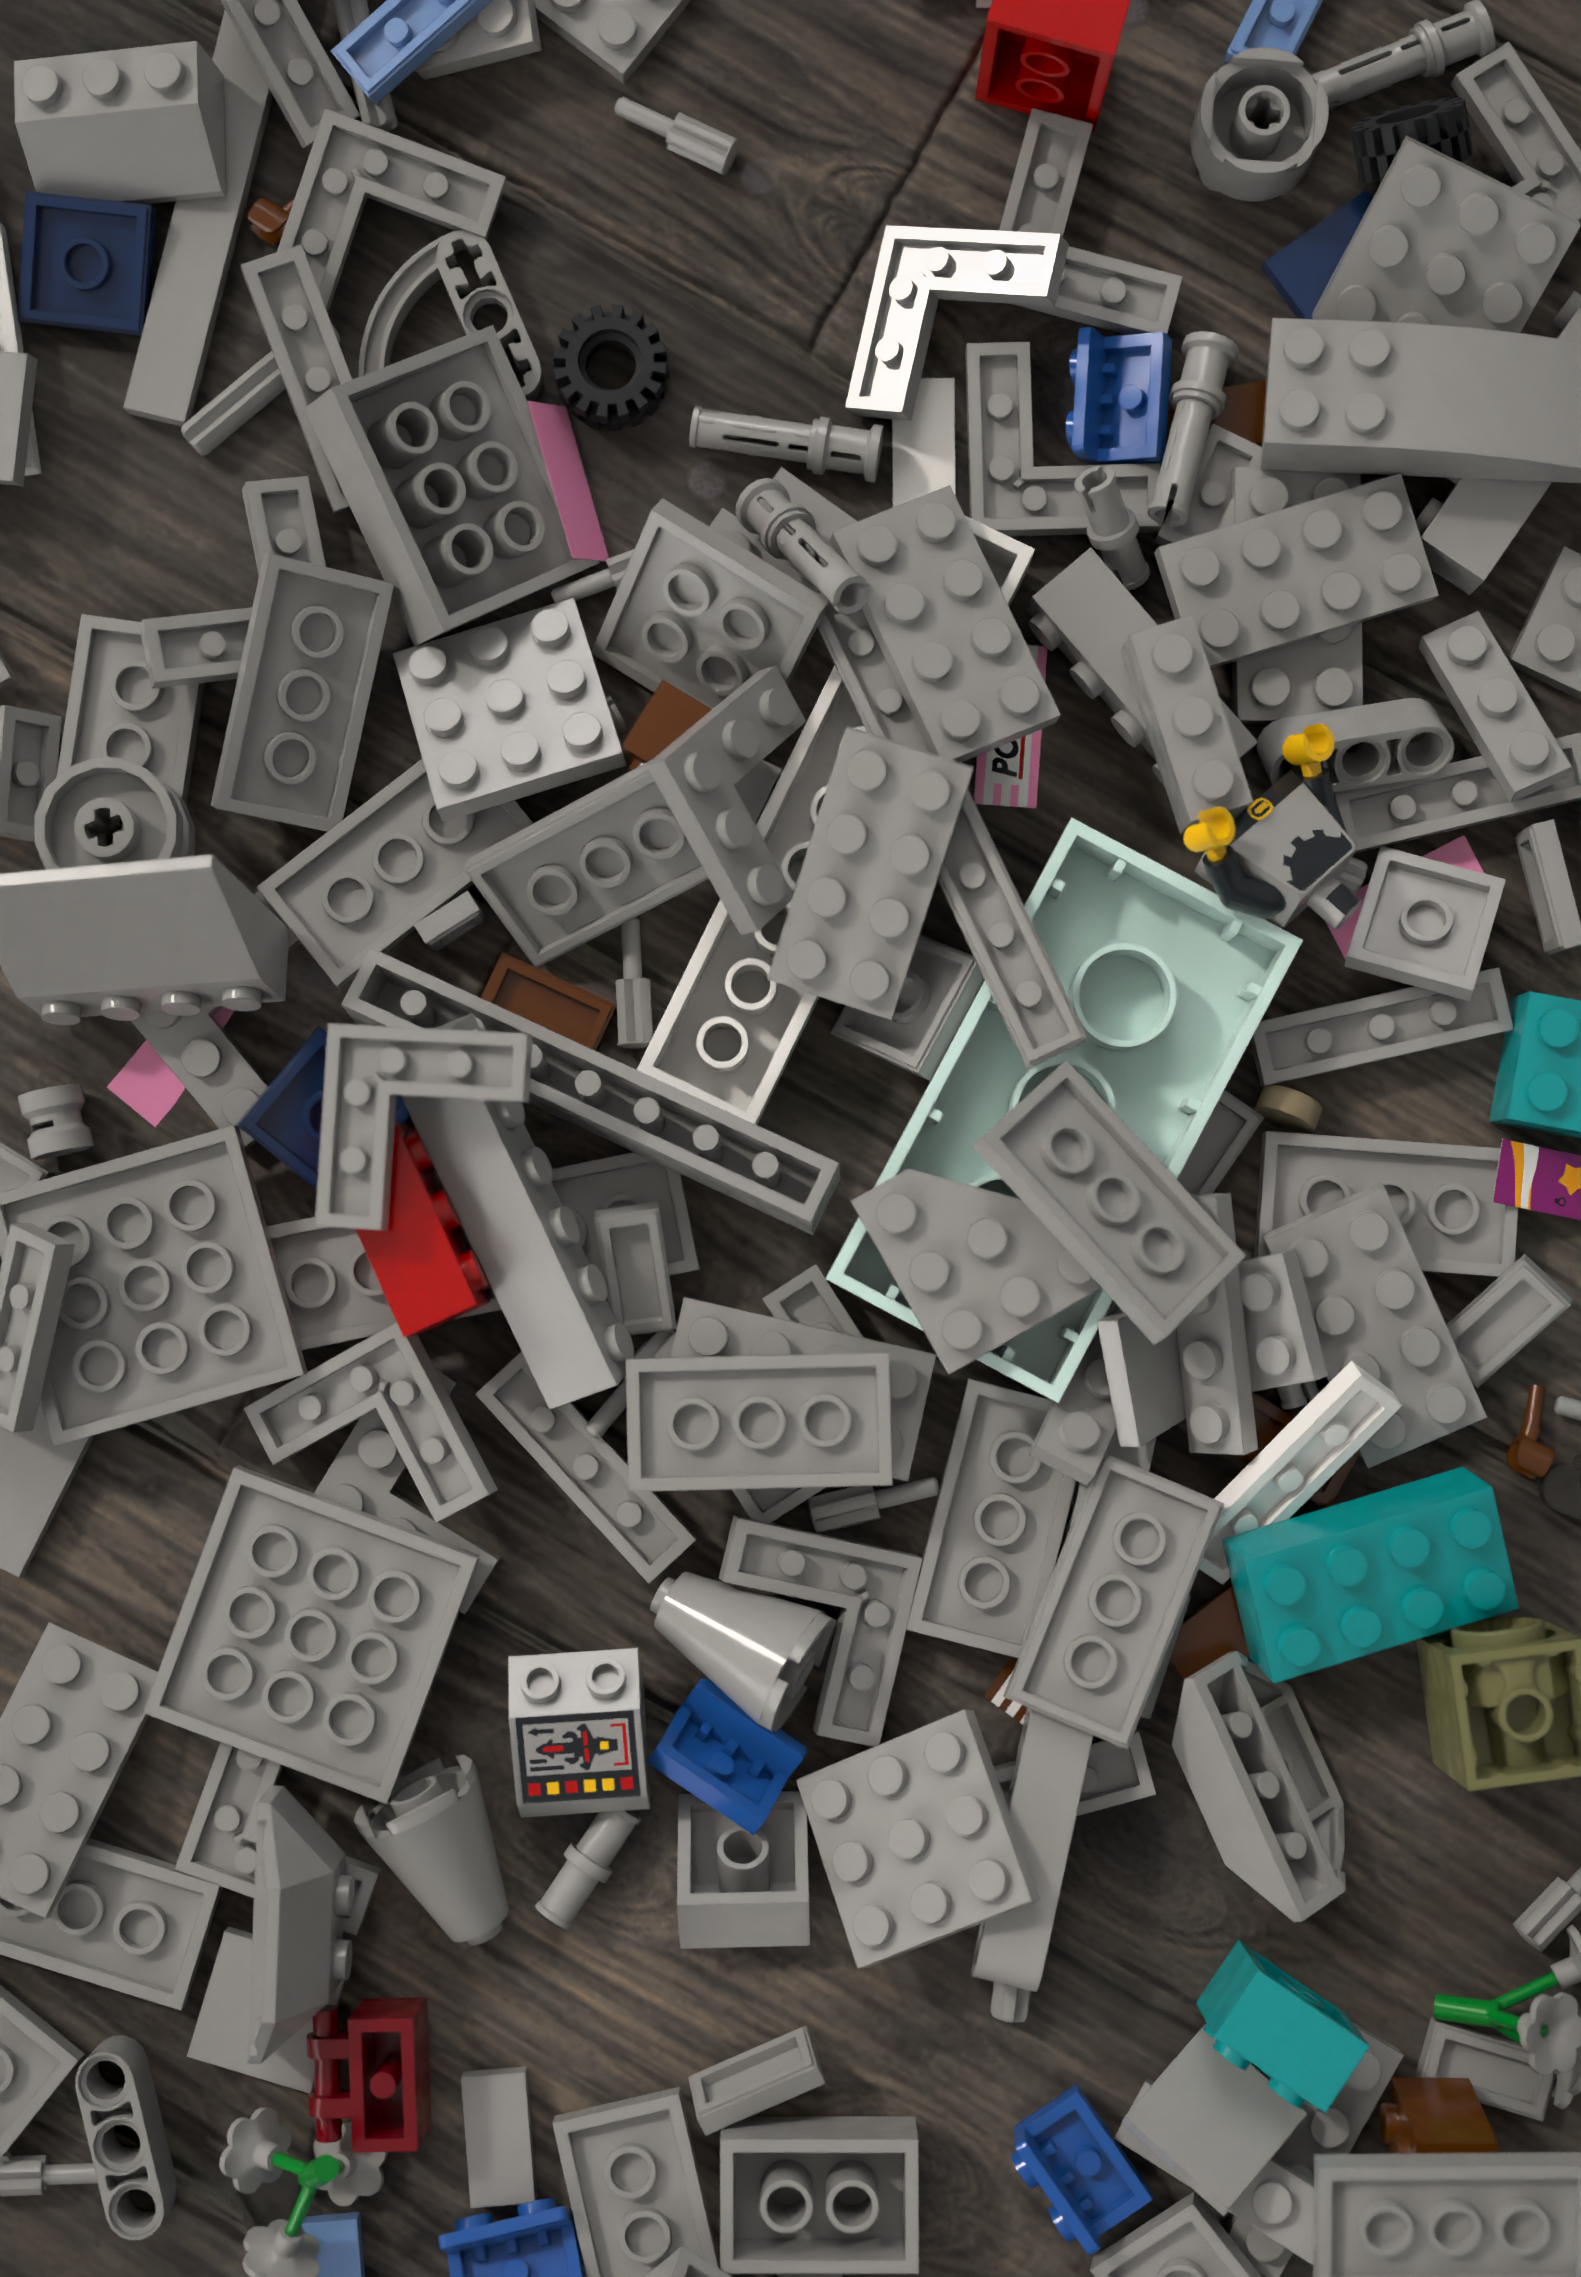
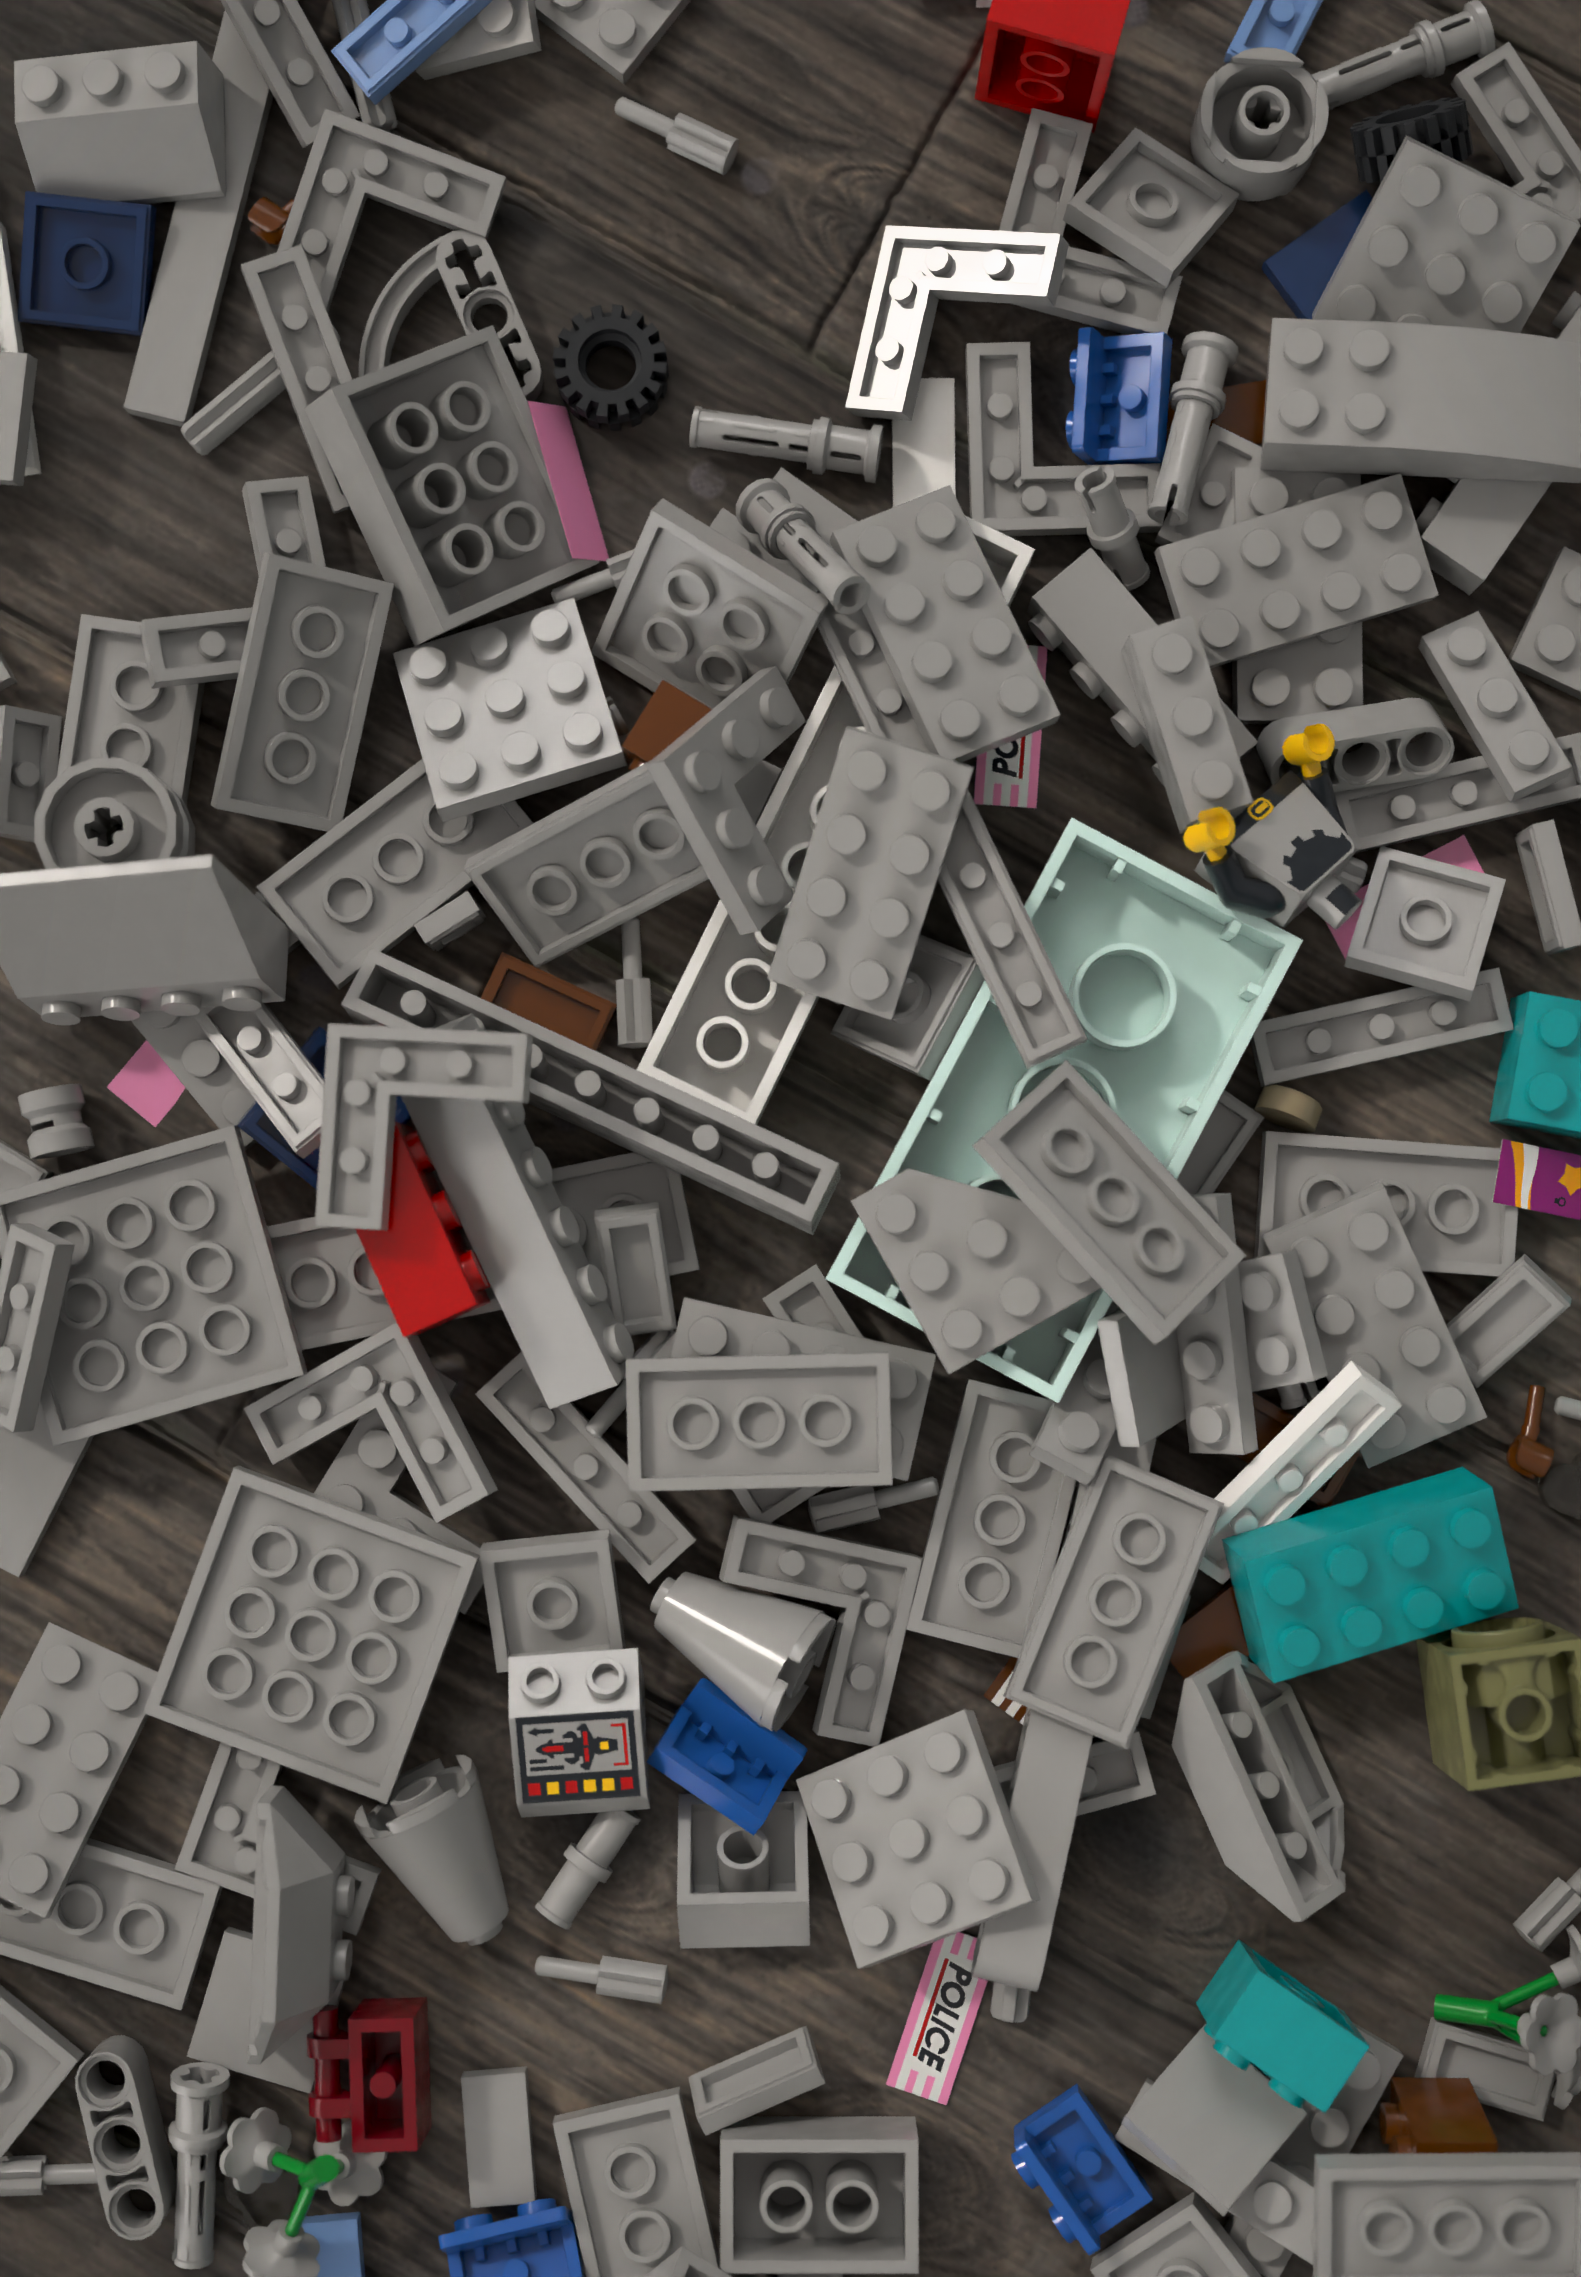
(196, 2138): none -> light grey pin
(271, 1070): none -> light grey tile
(552, 1595): none -> light grey plate
(613, 1976): none -> light grey axle
(939, 2021): none -> sticker
(1150, 207): none -> light grey plate

